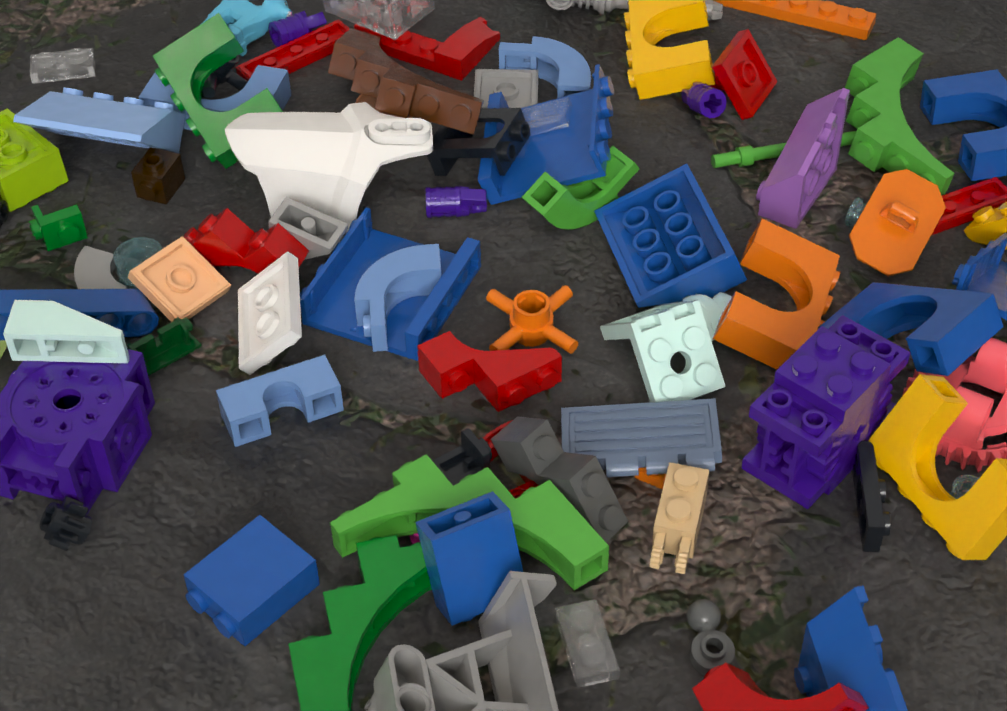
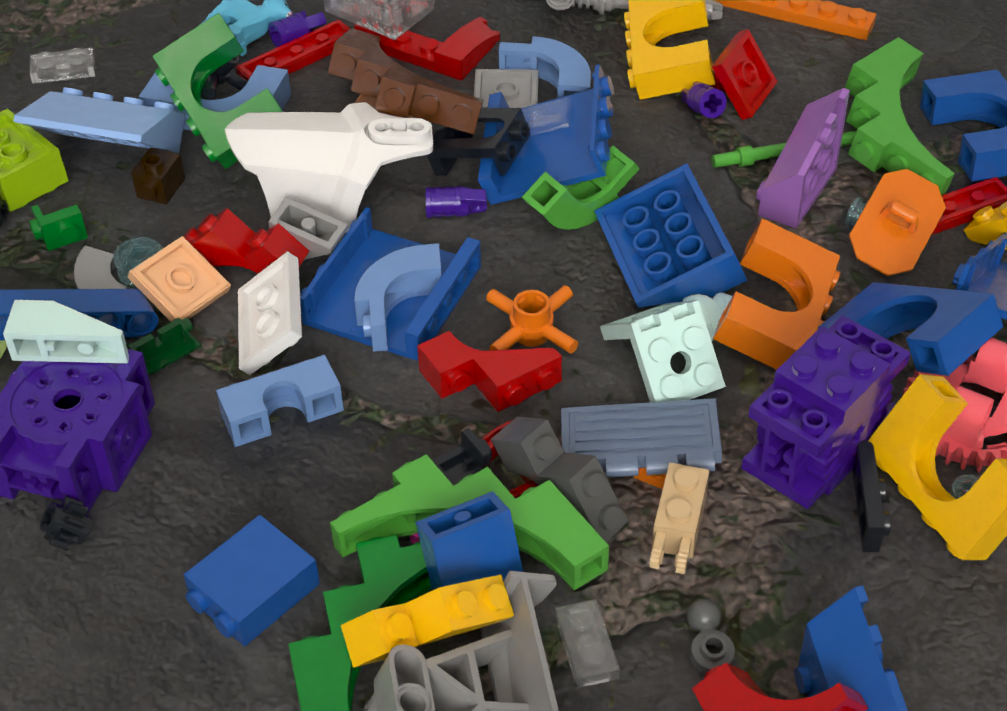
(427, 619): none -> yellow arch

